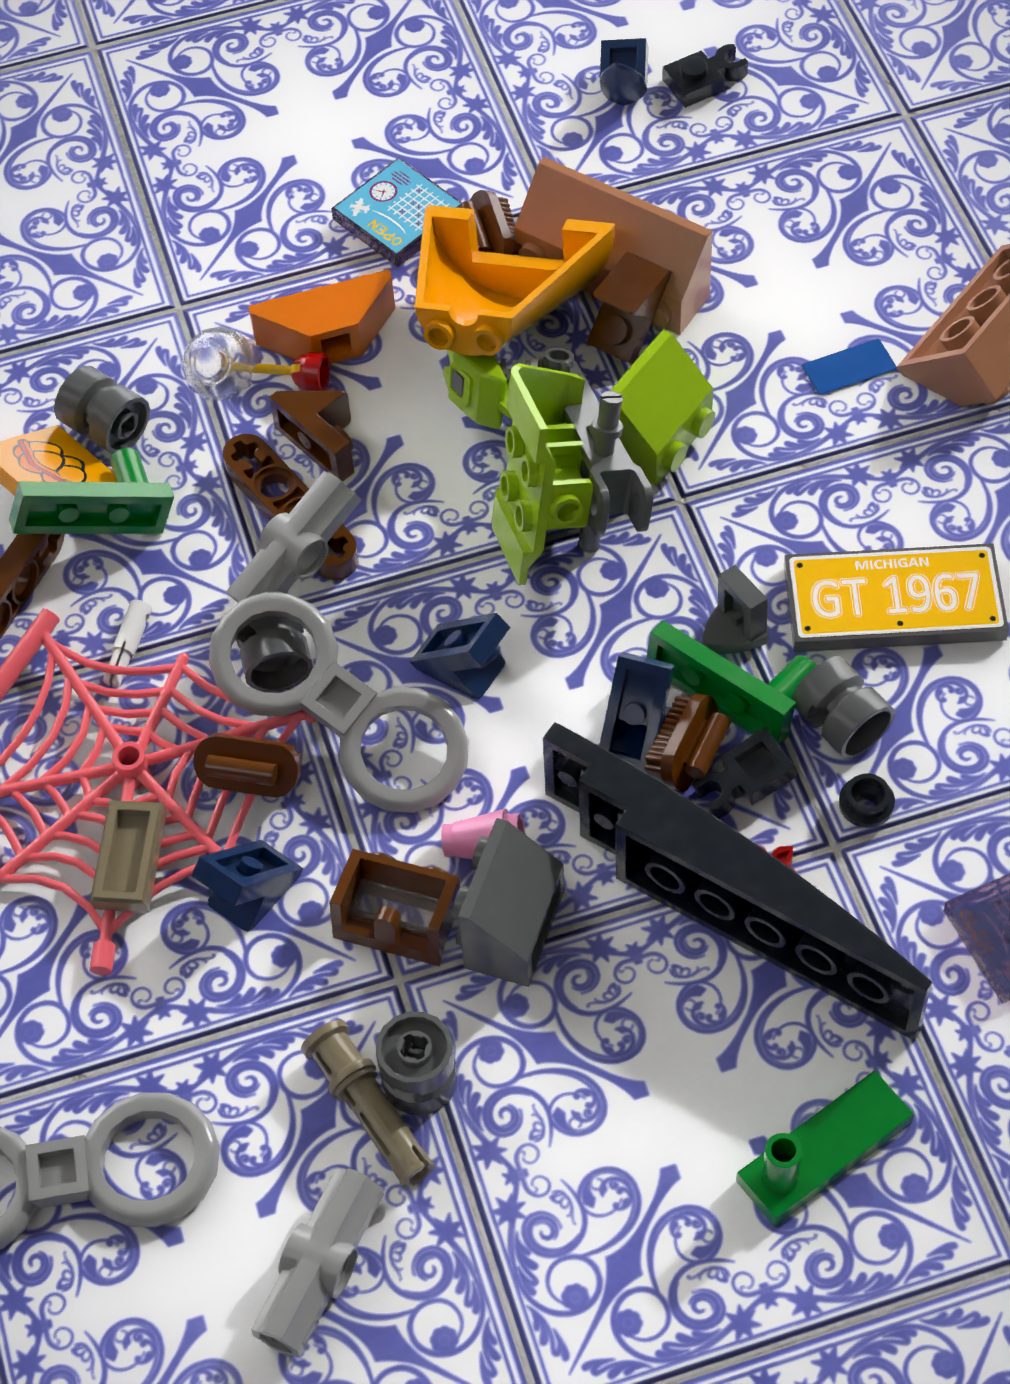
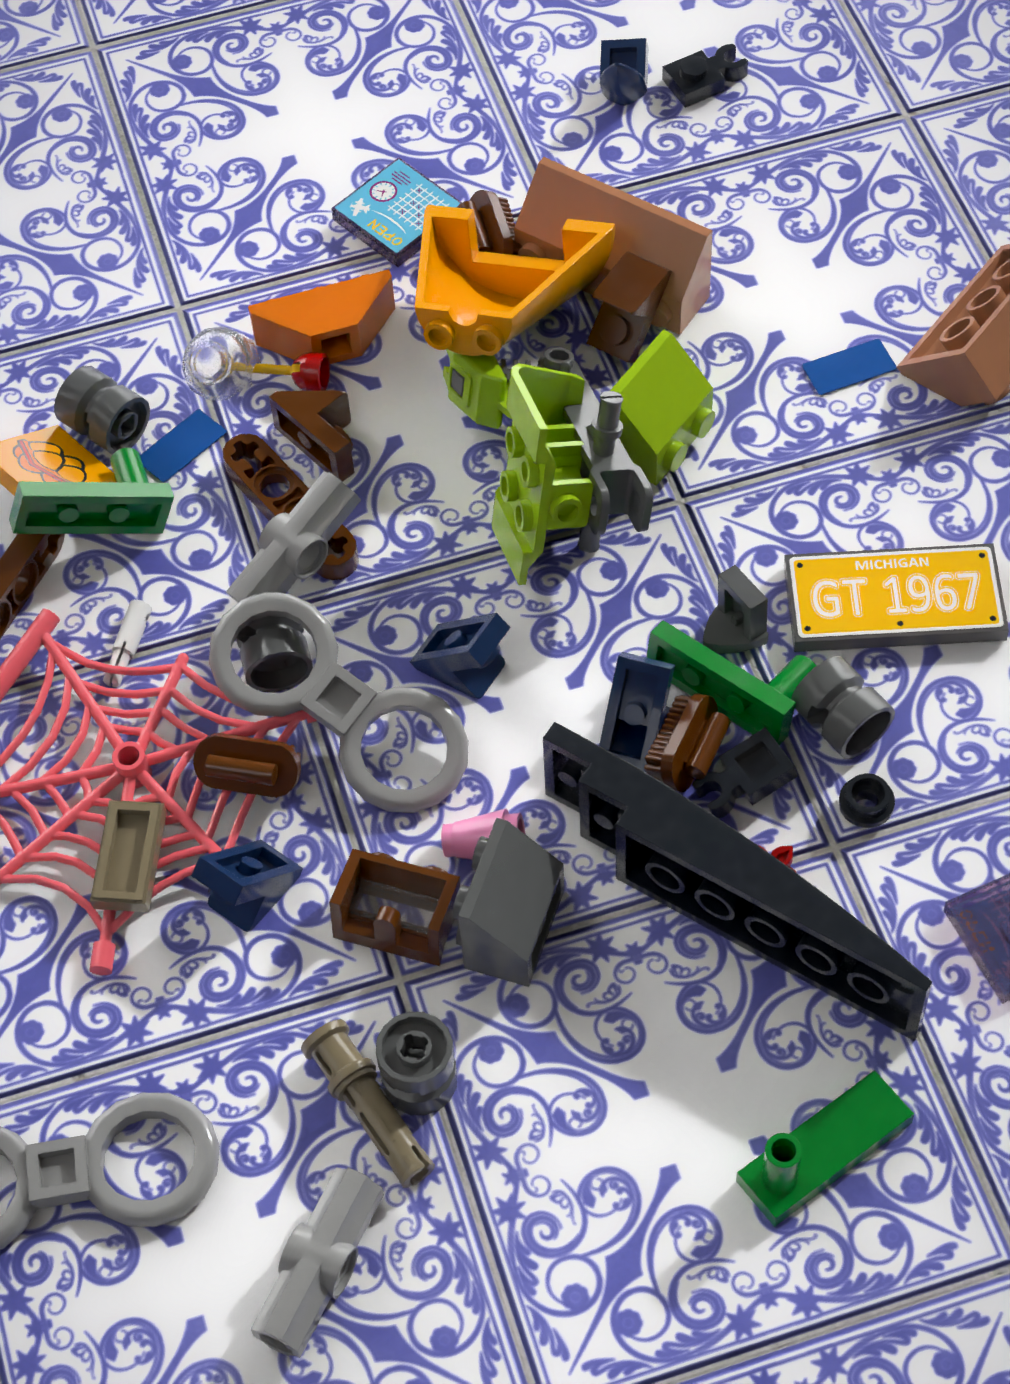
(181, 445): none -> blue sticker

